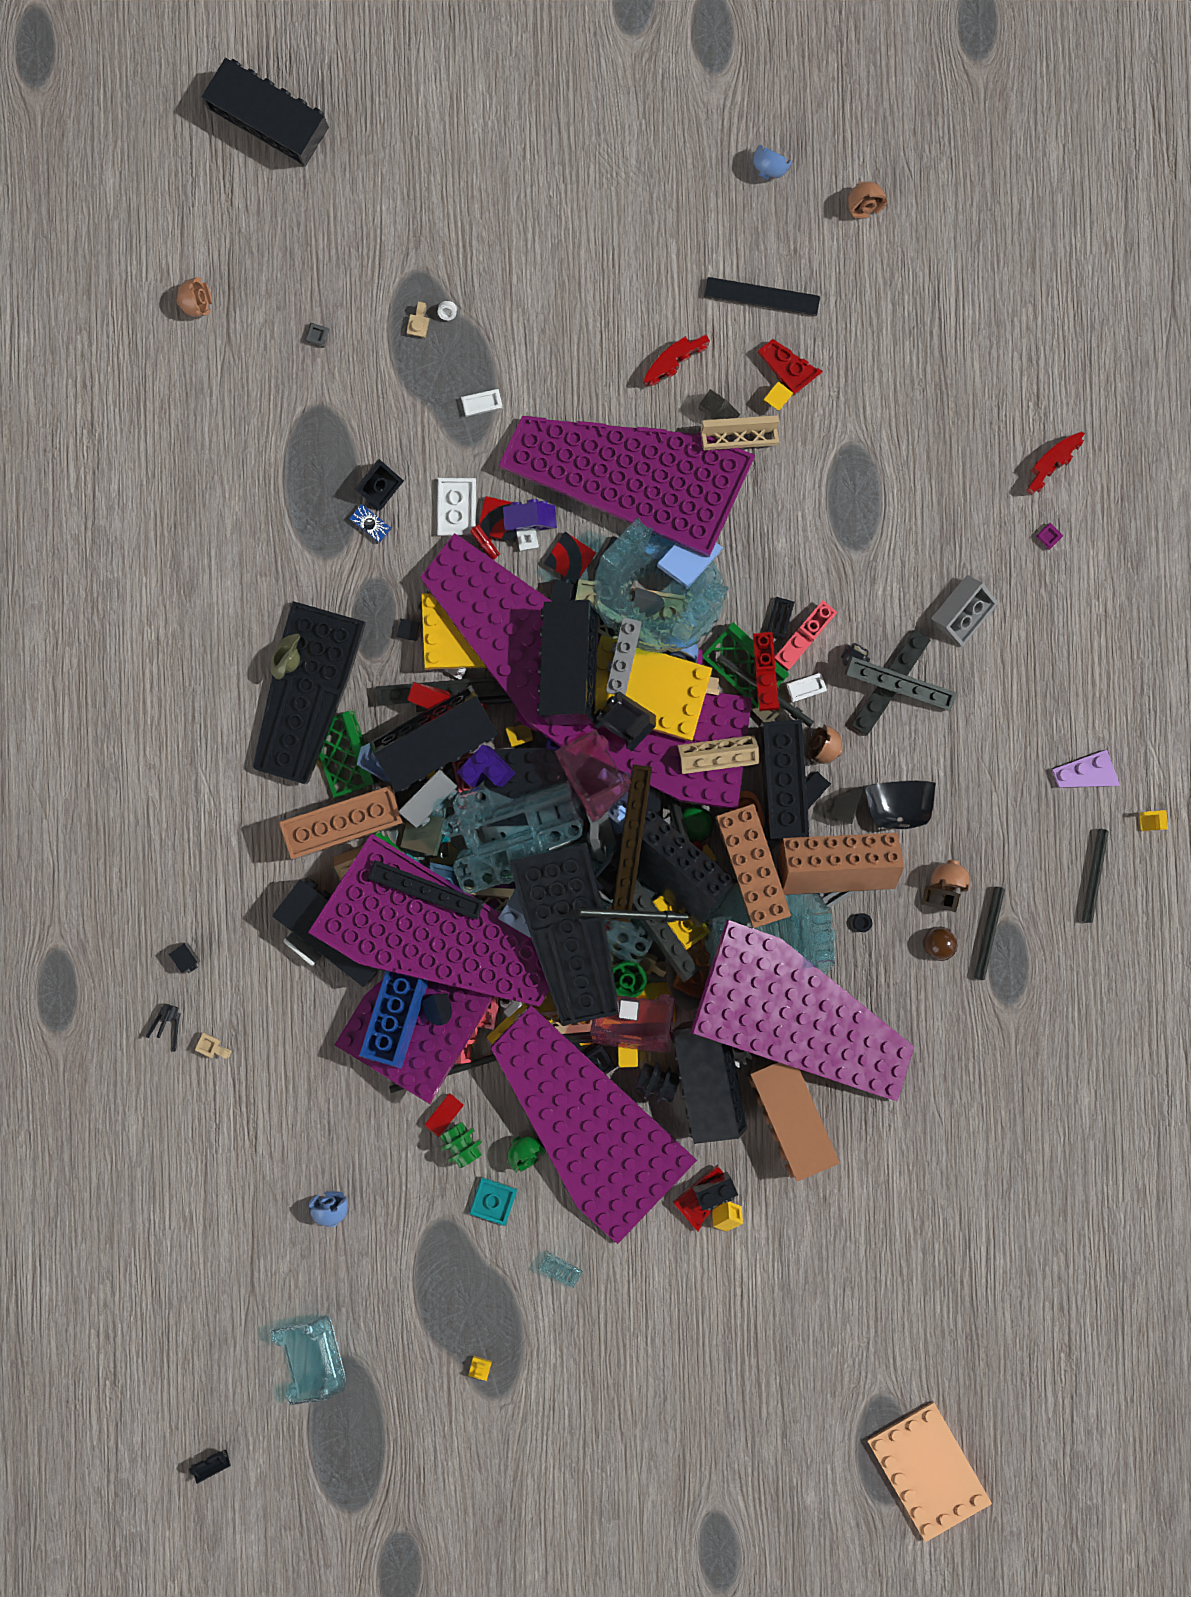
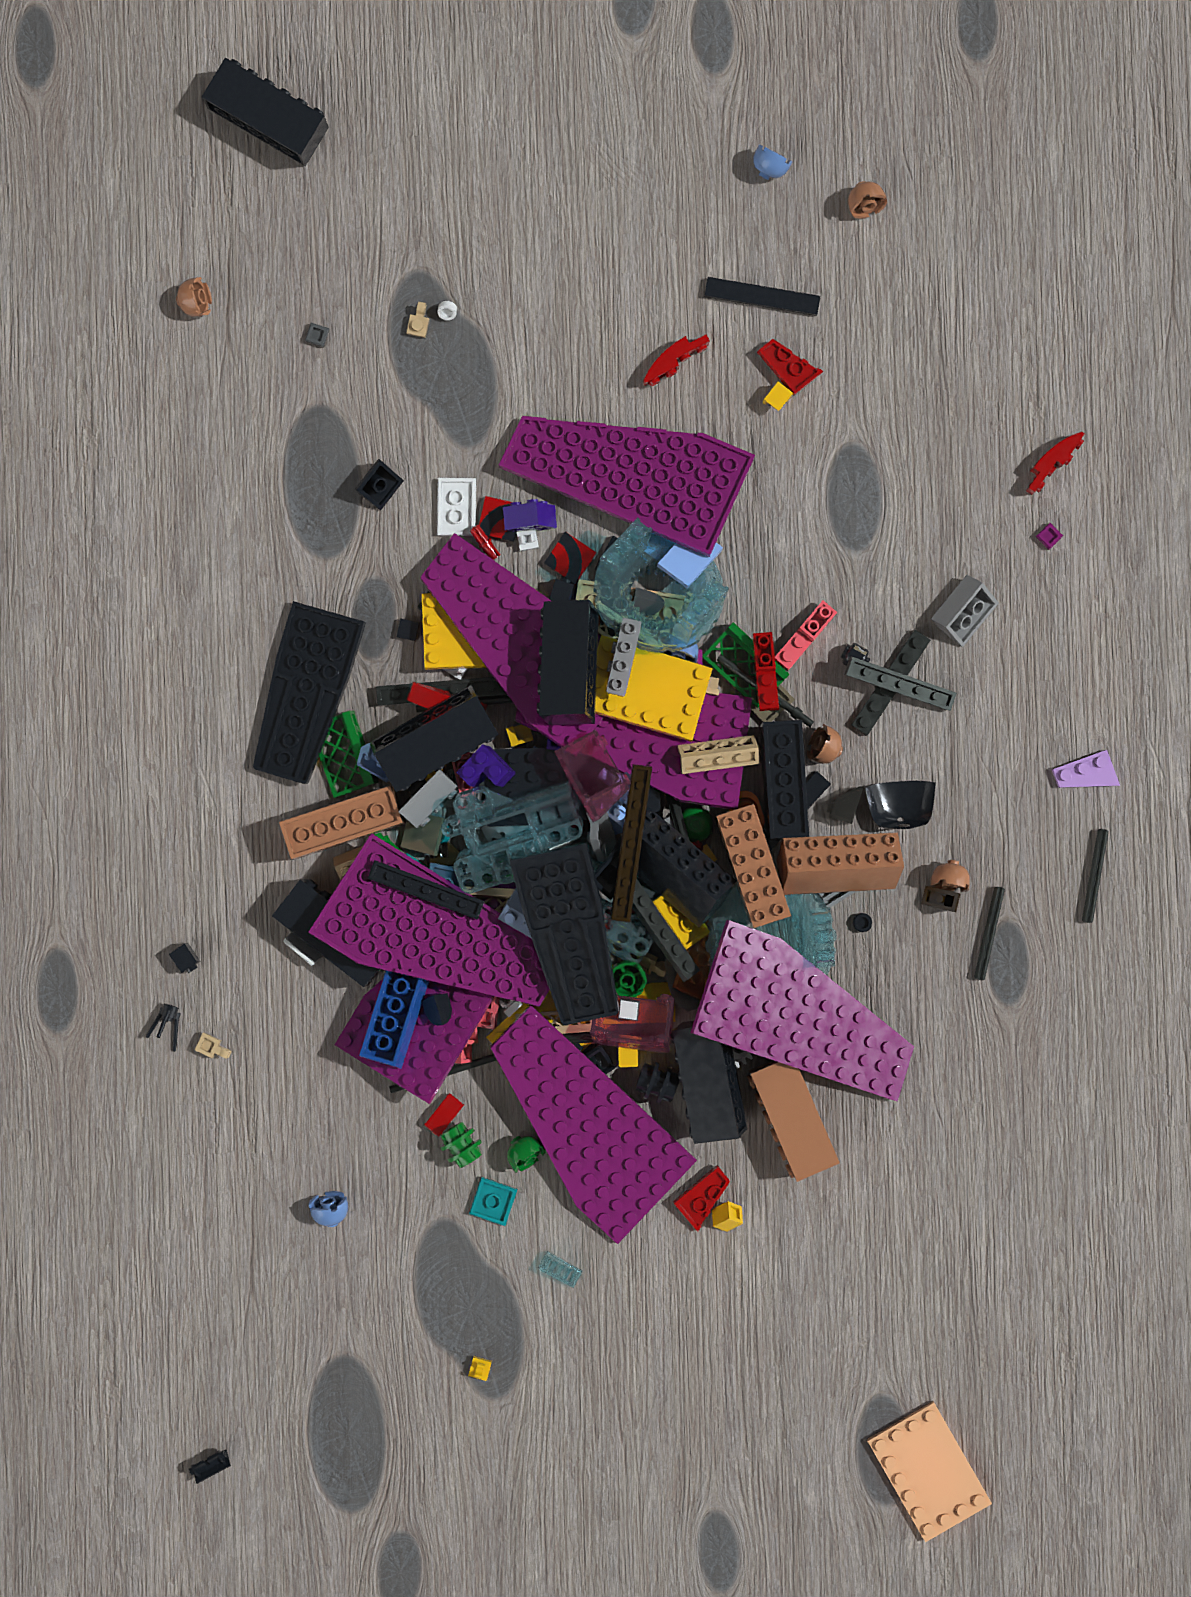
(285, 656): olive hat -> none
(312, 1359): clear light blue windscreen -> none
(370, 523): tile -> none
(482, 402): white tile -> none
(626, 719): black panel -> none
(666, 916): pearl dark grey bar -> none
(715, 1191): black brick -> none
(717, 407): clear smoke slope -> none
(751, 425): tan fence -> none
(784, 601): black tile -> none
(805, 687): white tile -> none
(940, 943): reddish brown helmet -> none
(1153, 820): yellow panel -> none

